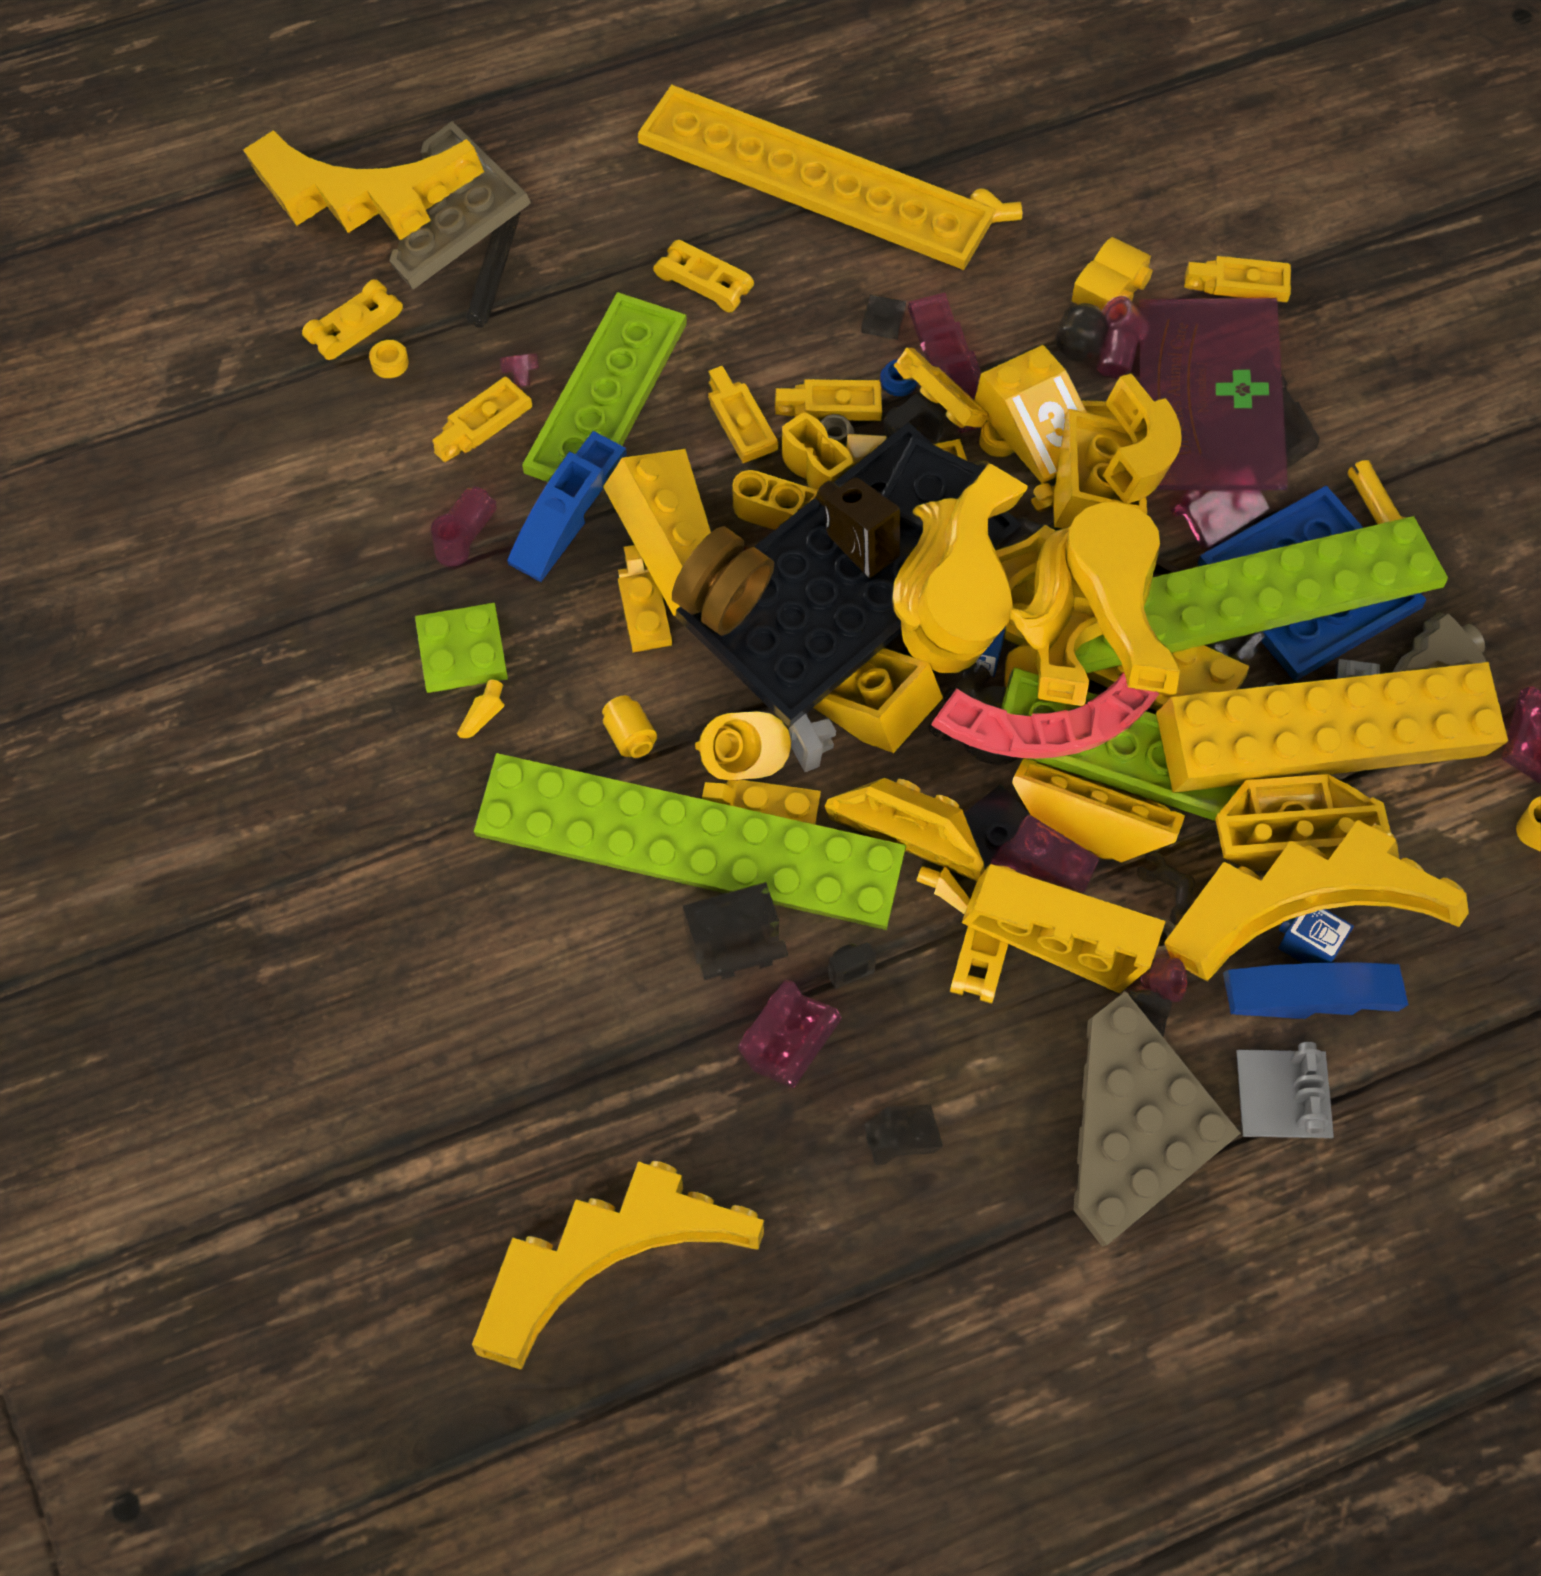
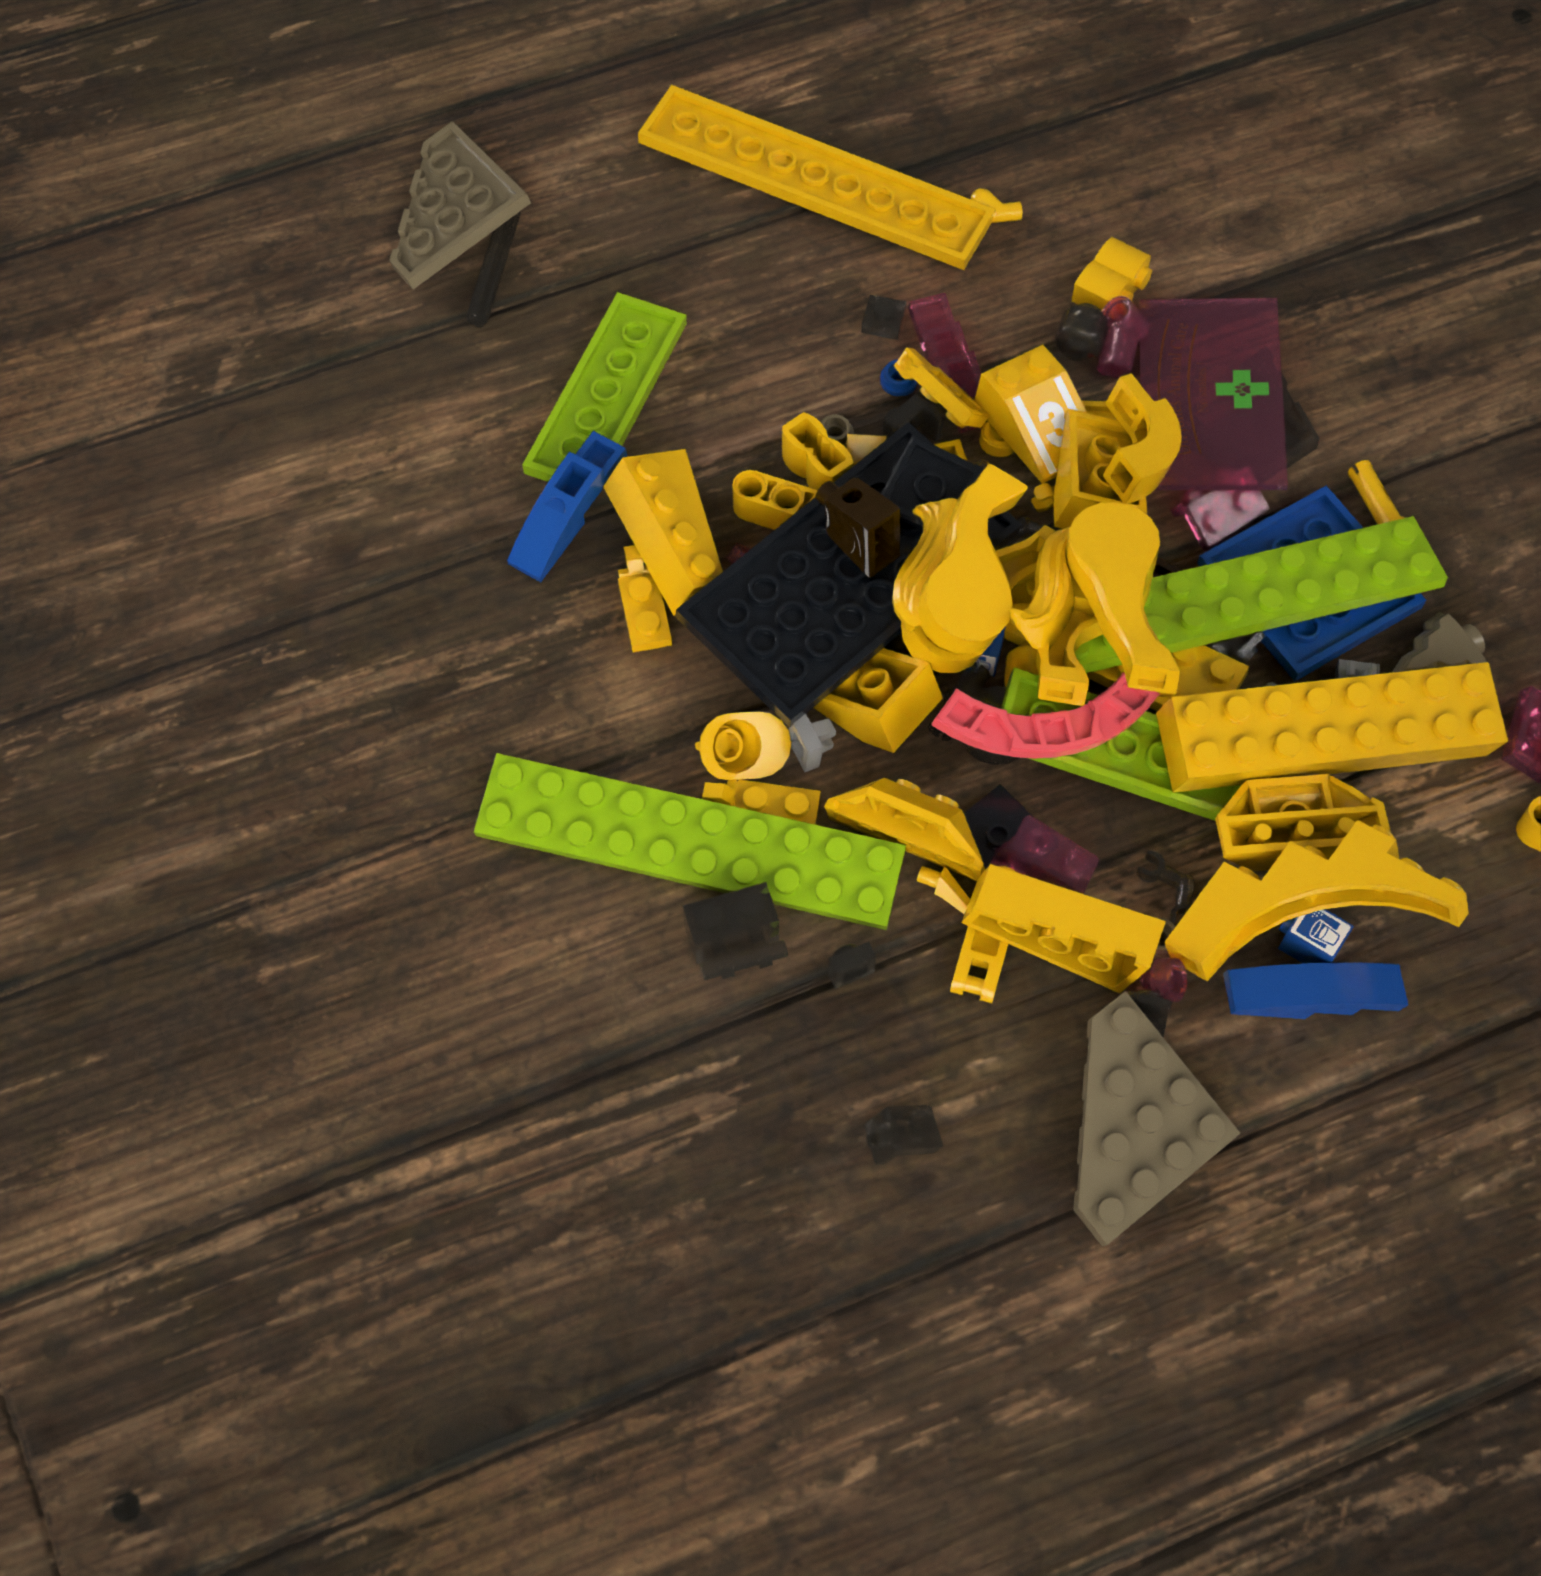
(353, 320): yellow plate -> none
(356, 195): yellow arch -> none
(388, 359): yellow tile -> none
(457, 529): clear pink piece -> none
(460, 647): lime plate -> none
(481, 419): yellow hinge -> none
(482, 709): yellow bar -> none
(519, 366): clear pink tile -> none
(539, 1279): yellow arch -> none
(629, 727): yellow brick -> none
(704, 274): yellow plate -> none
(722, 580): pearl gold wheel -> none
(740, 417): yellow hinge -> none
(788, 1034): clear pink bracket -> none
(820, 398): yellow hinge -> none
(1095, 814): yellow wedge -> none
(1240, 278): yellow hinge -> none
(1284, 1093): light grey hinge -> none

